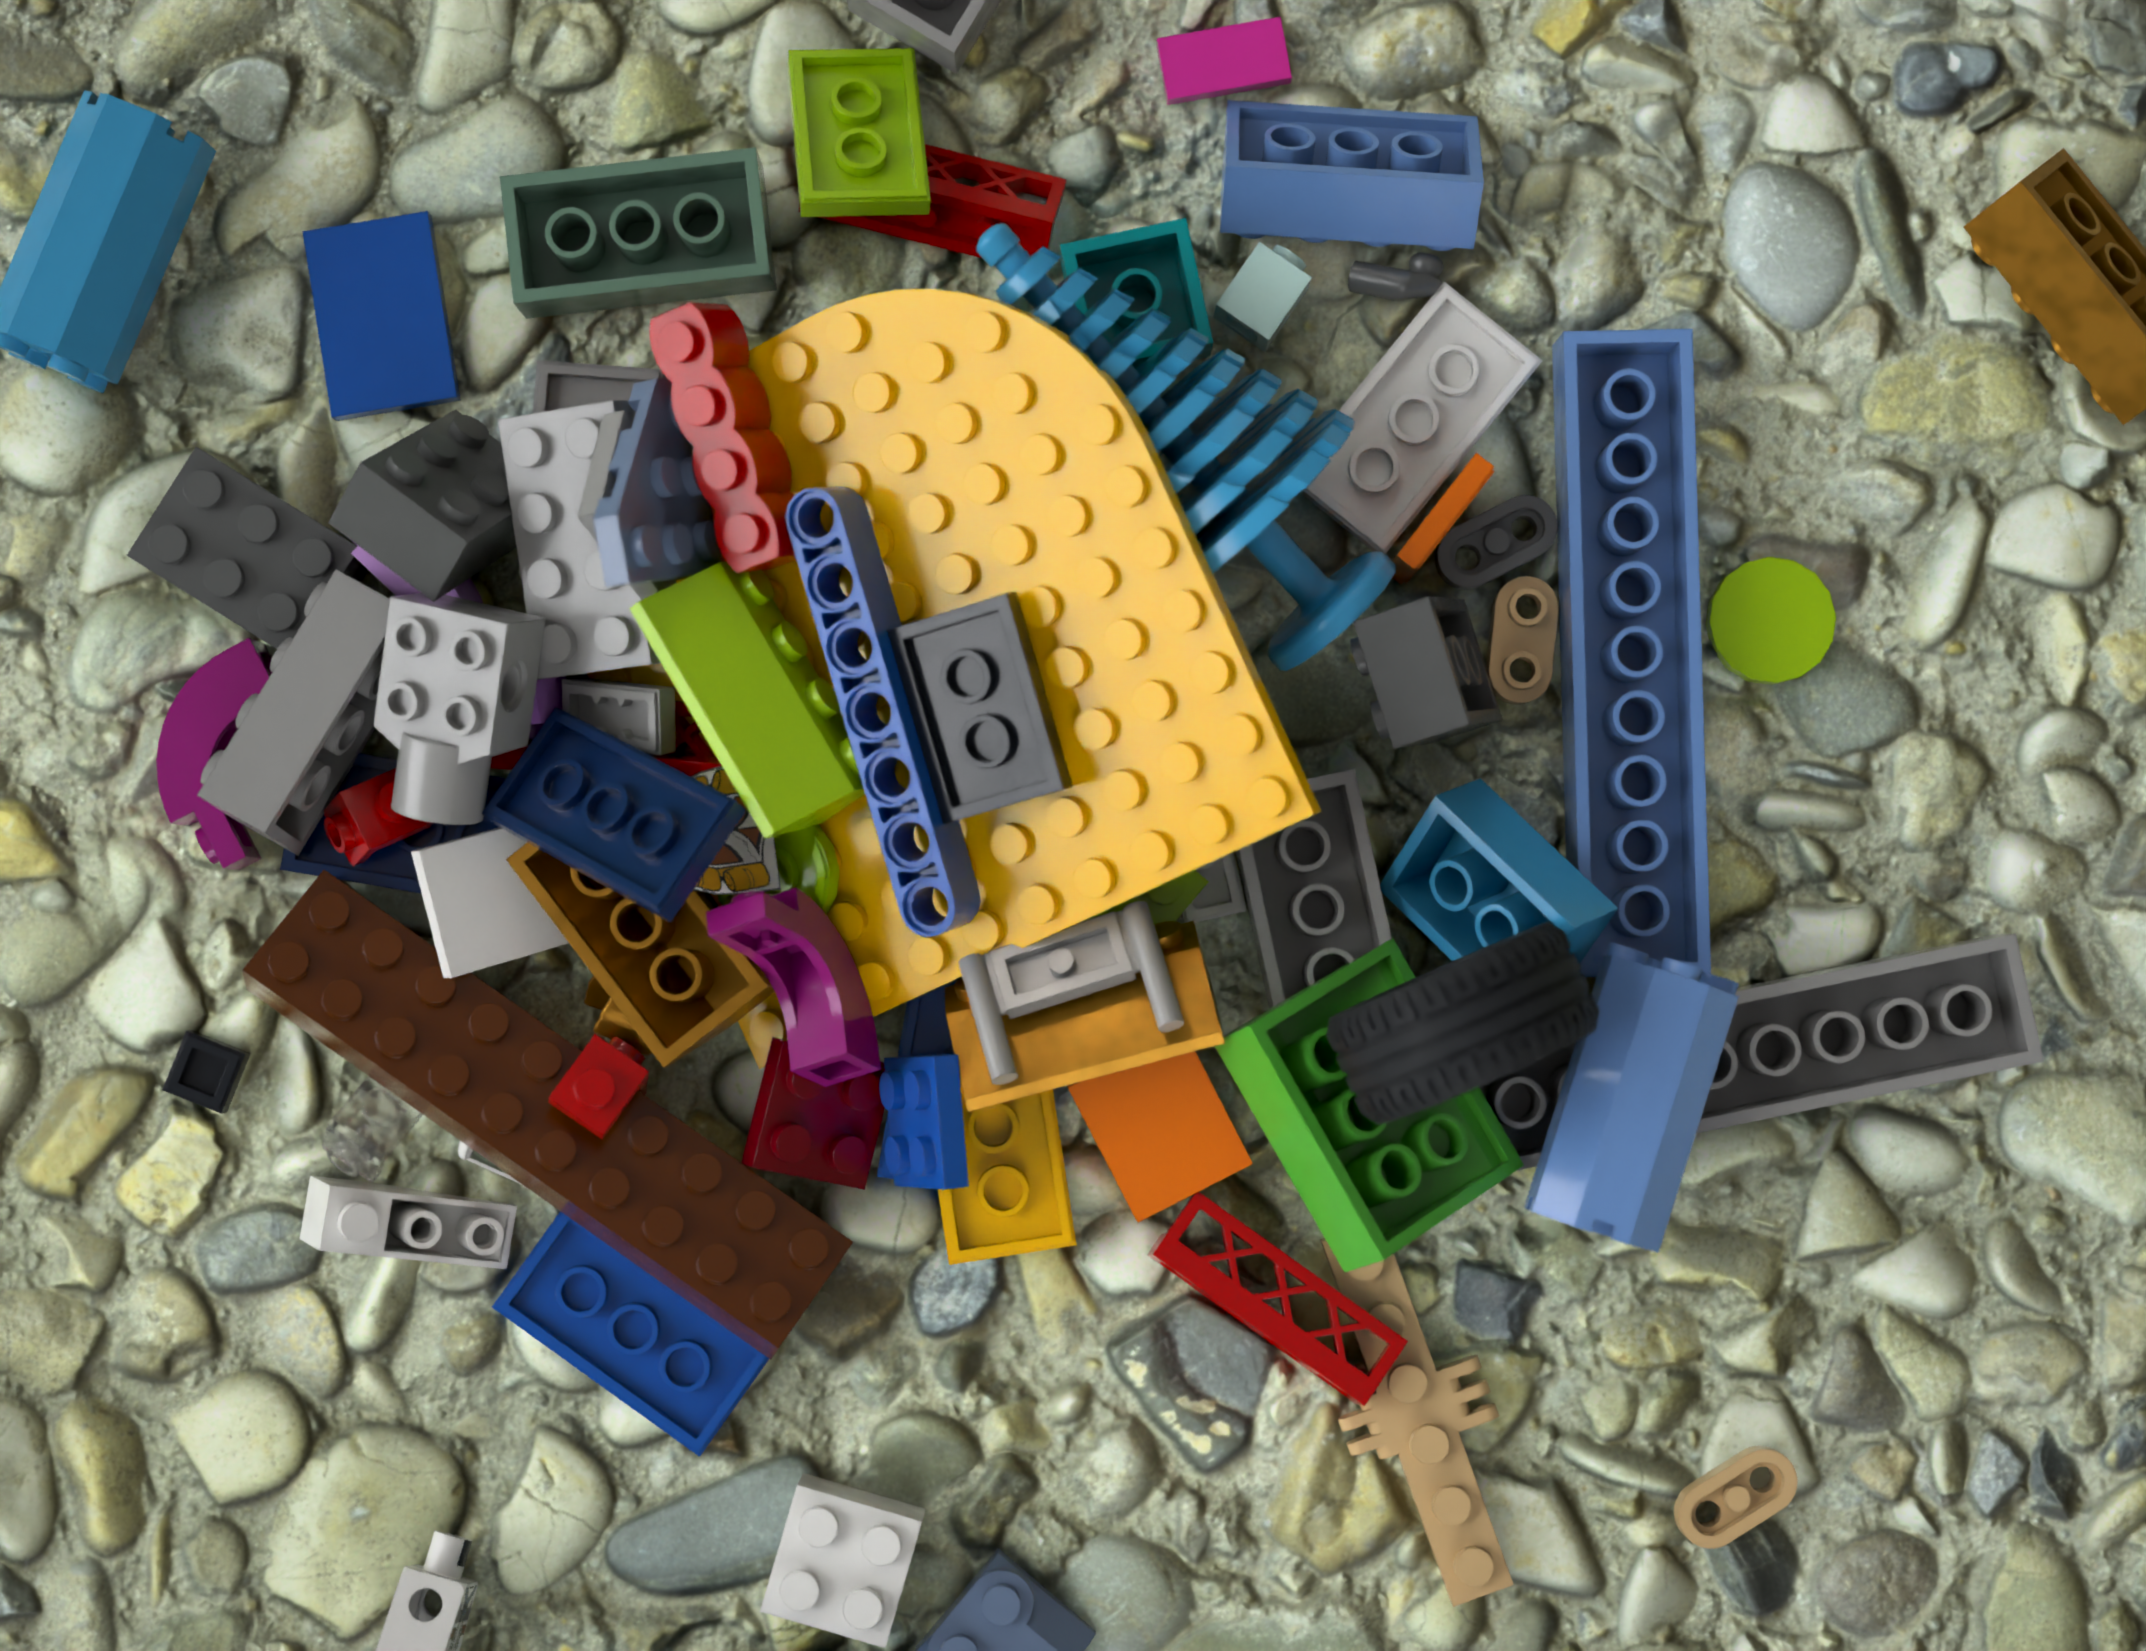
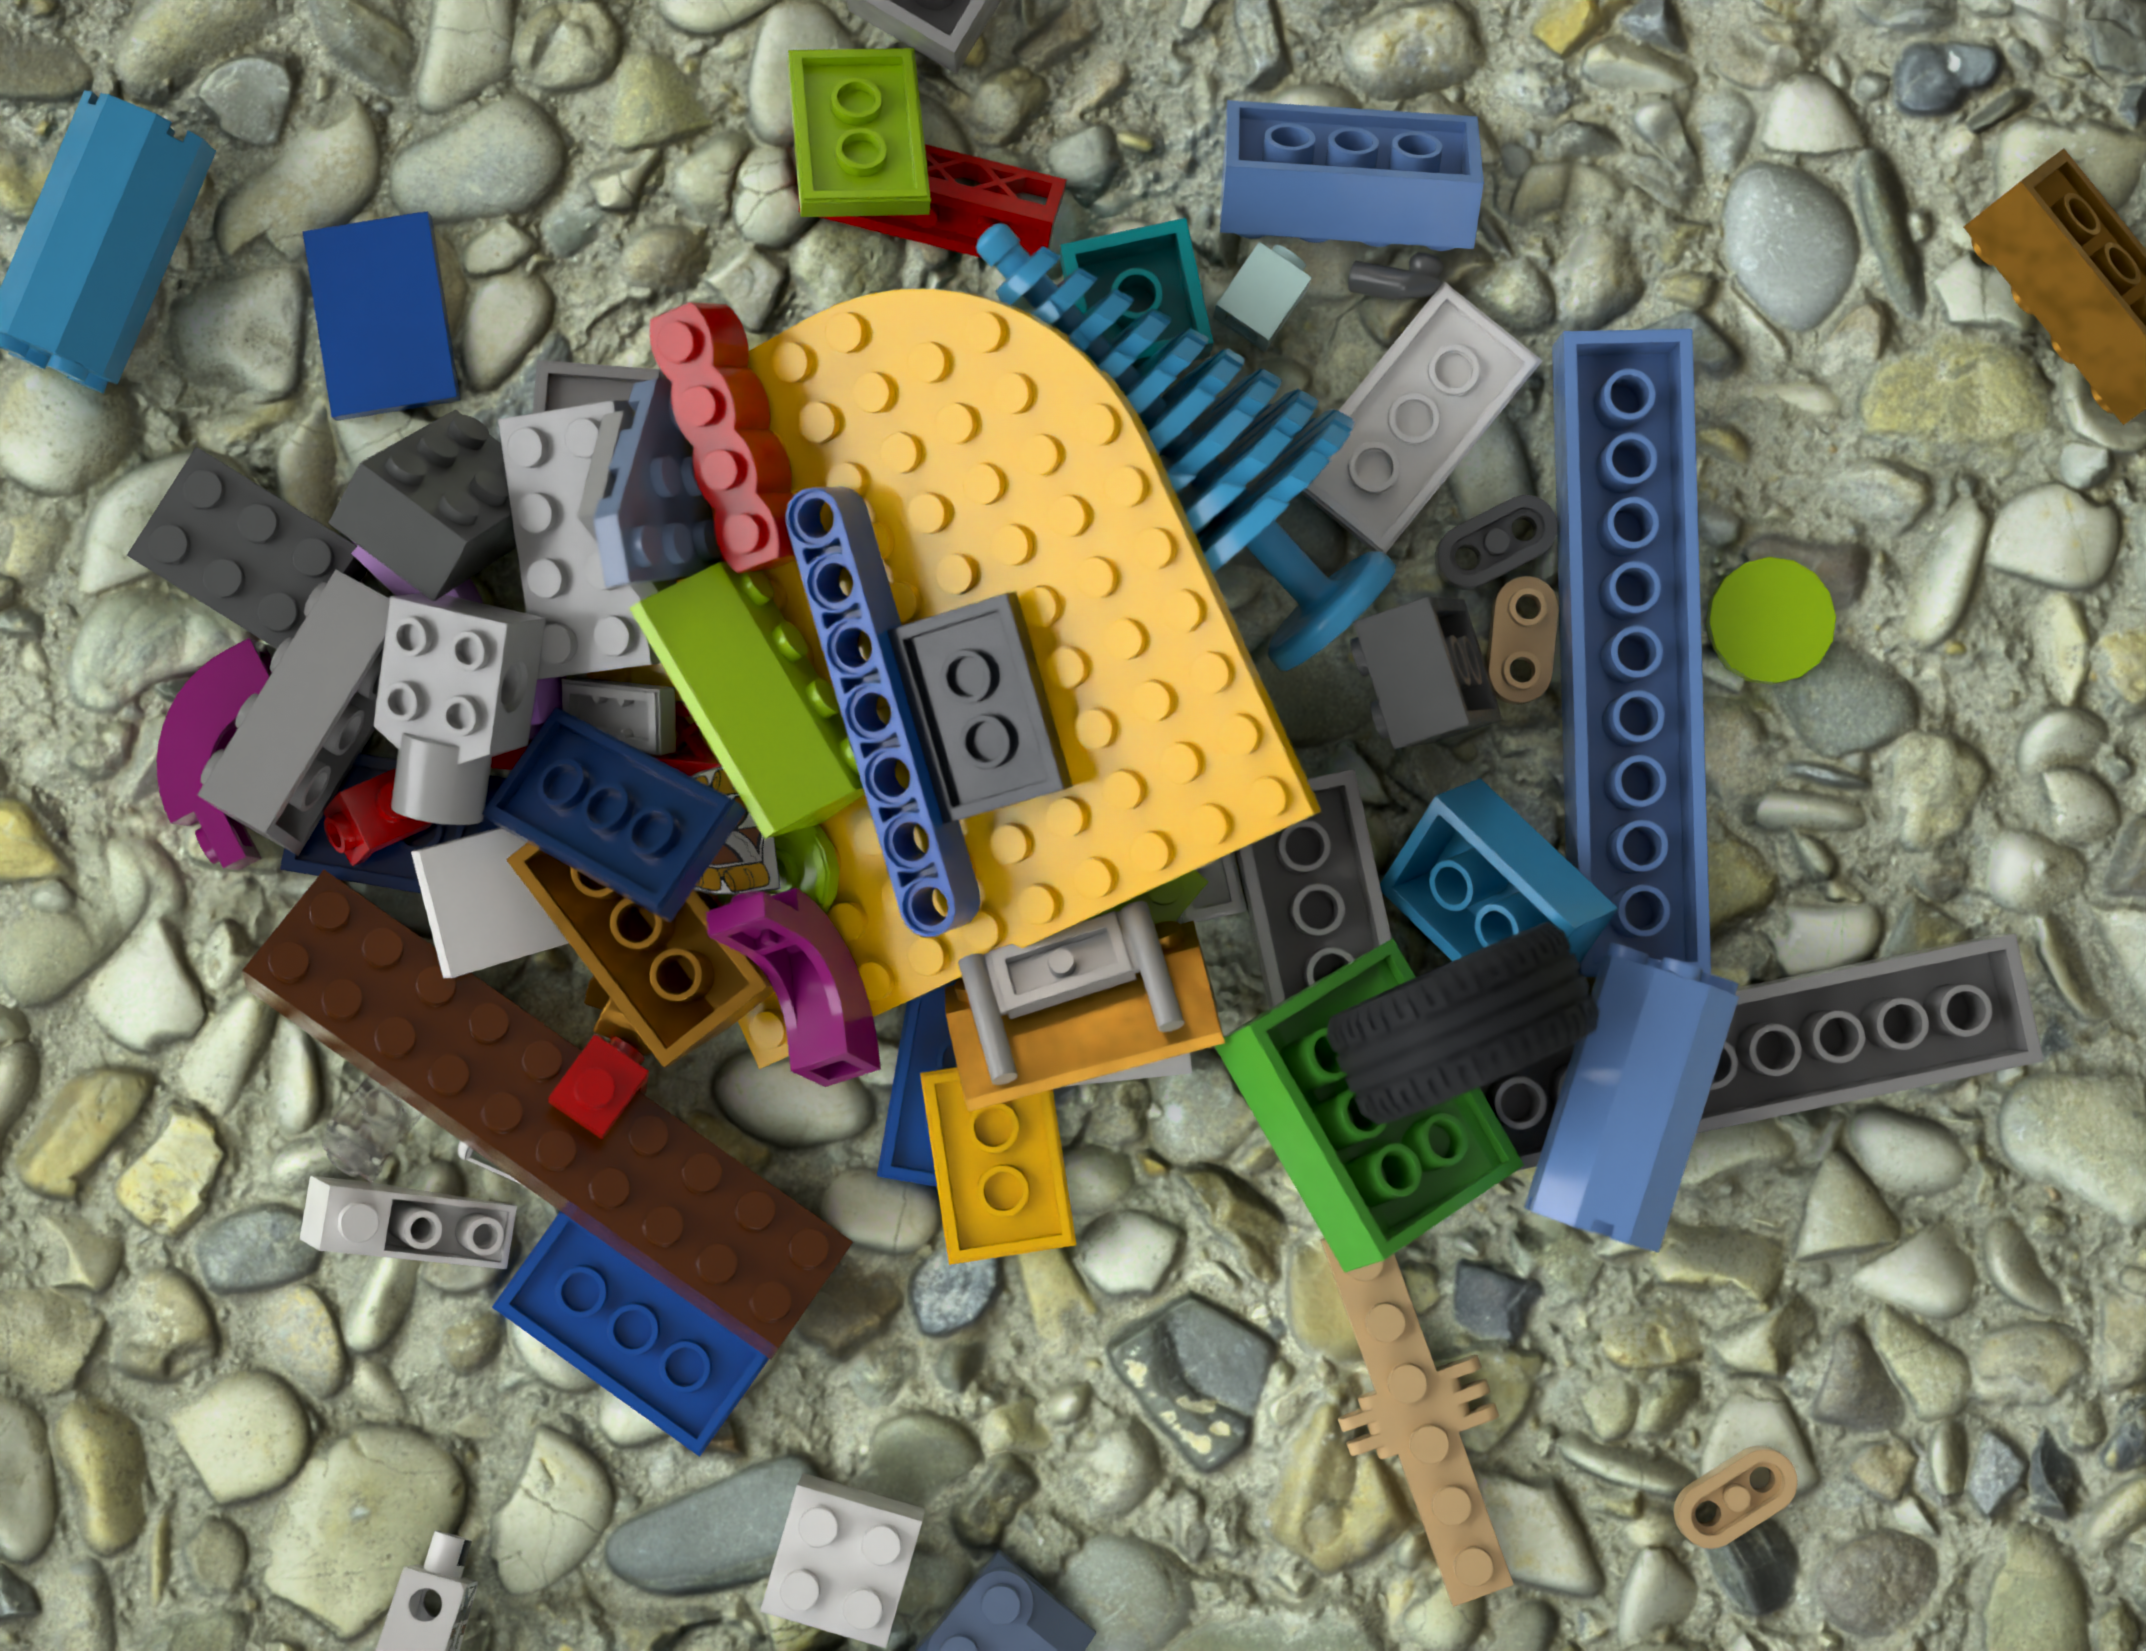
(206, 1071): black tile -> none
(638, 233): sand green brick -> none
(814, 1128): dark red plate -> none
(924, 1121): blue plate -> none
(1161, 1131): orange brick -> none
(1224, 60): dark pink tile -> none
(1265, 1320): red fence -> none
(1441, 518): orange tile -> none

